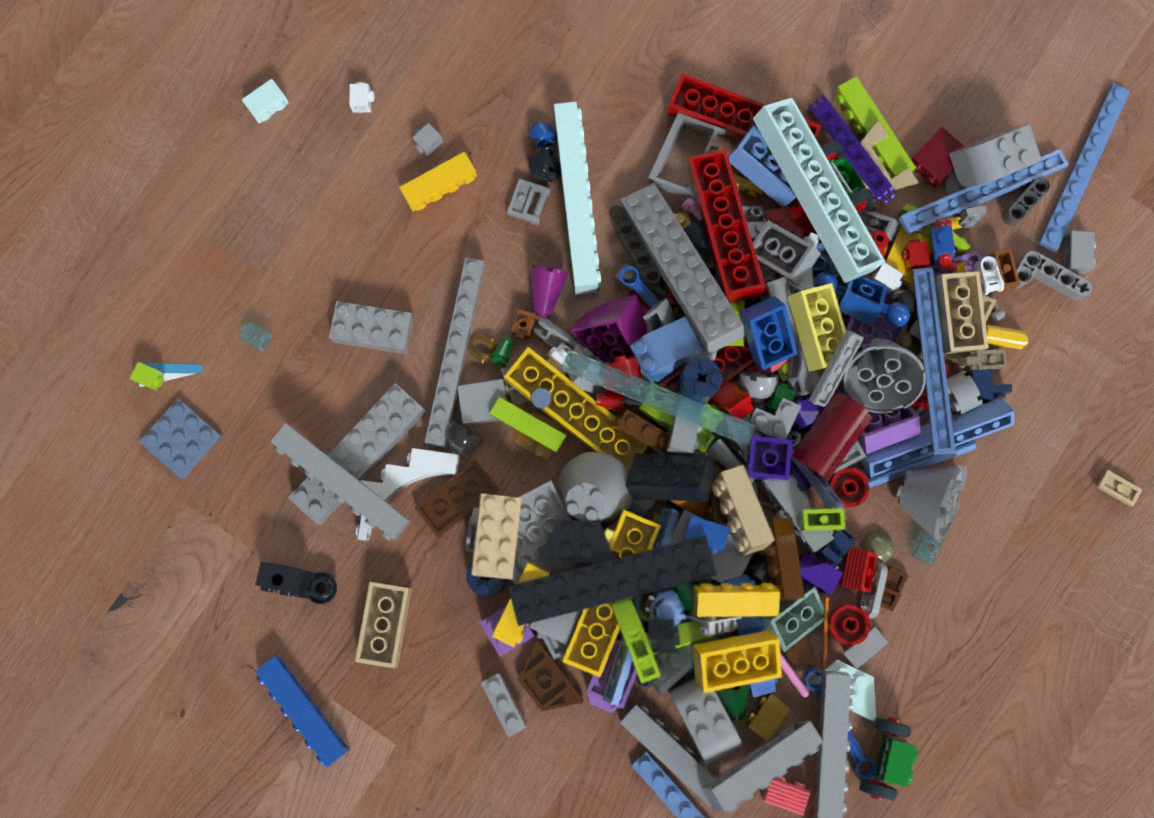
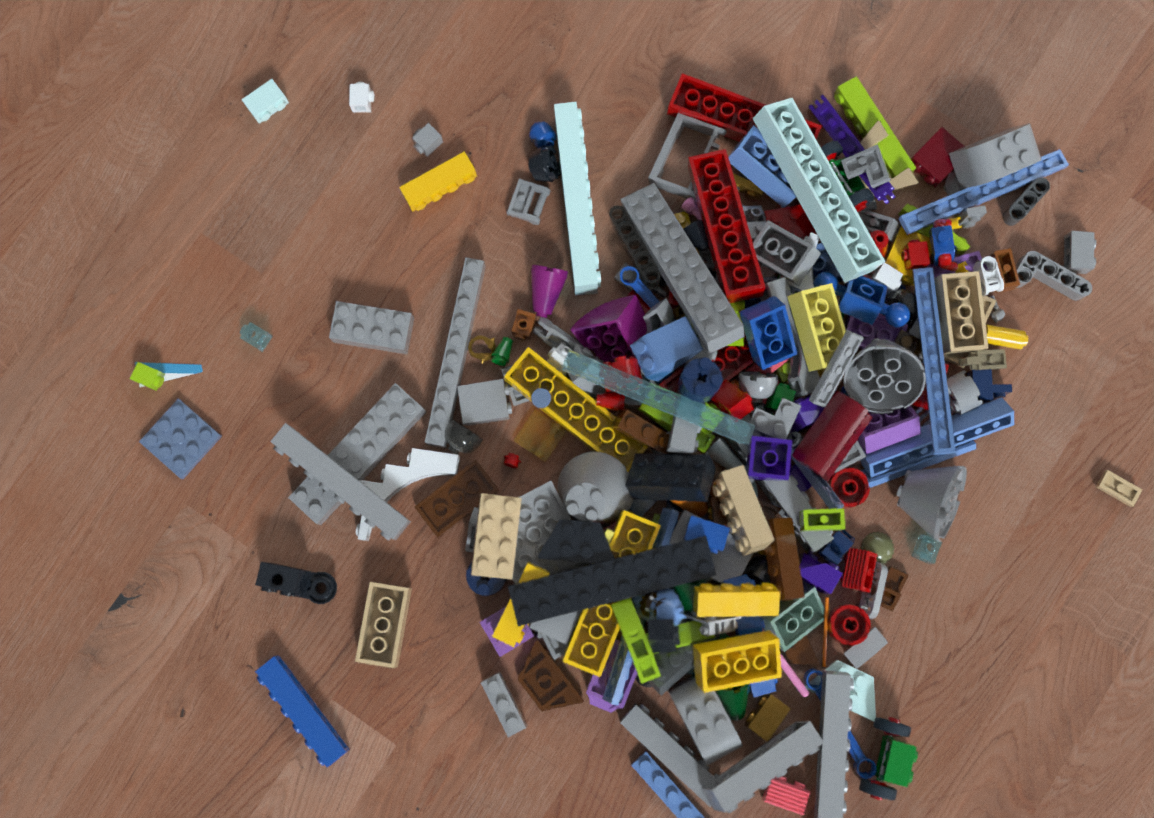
(511, 460): none -> red plate
(527, 424): lime tile -> none
(867, 161): none -> light grey plate
(1083, 167): medium blue plate -> none

